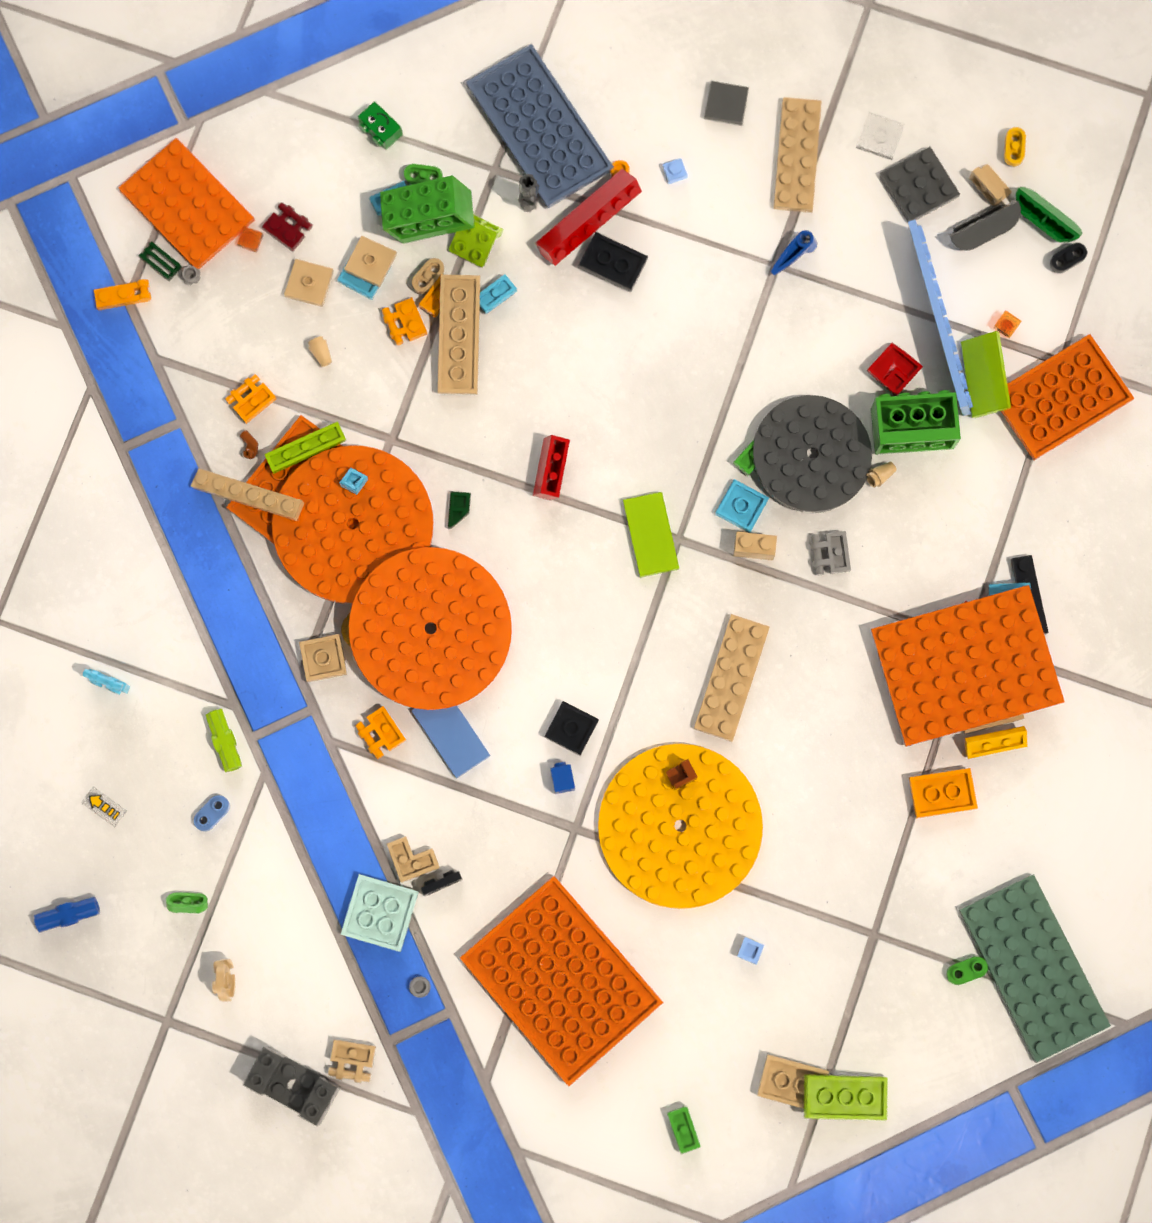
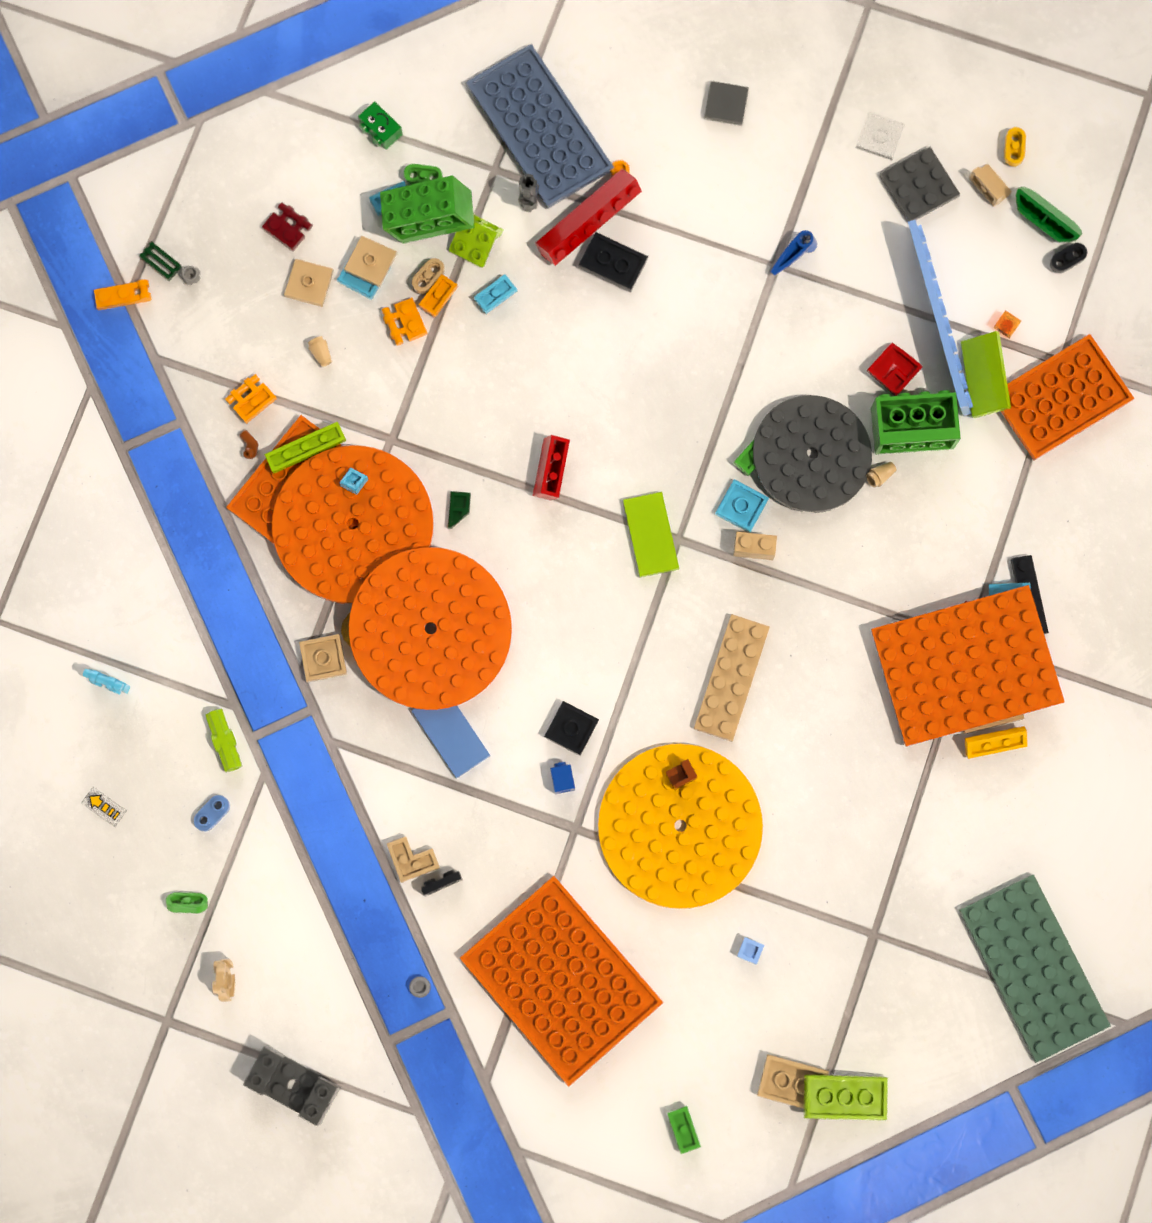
(67, 914): blue piece -> none
(186, 204): orange plate -> none
(247, 494): tan plate -> none
(250, 239): clear orange plate -> none
(354, 1054): tan plate -> none
(379, 913): light aqua plate -> none
(385, 728): light orange plate -> none
(459, 334): tan plate -> none
(675, 171): light blue plate -> none
(797, 154): tan plate -> none
(837, 552): light grey plate -> none
(943, 793): light orange plate -> none
(967, 970): bright green plate -> none
(985, 226): dark grey brick -> none

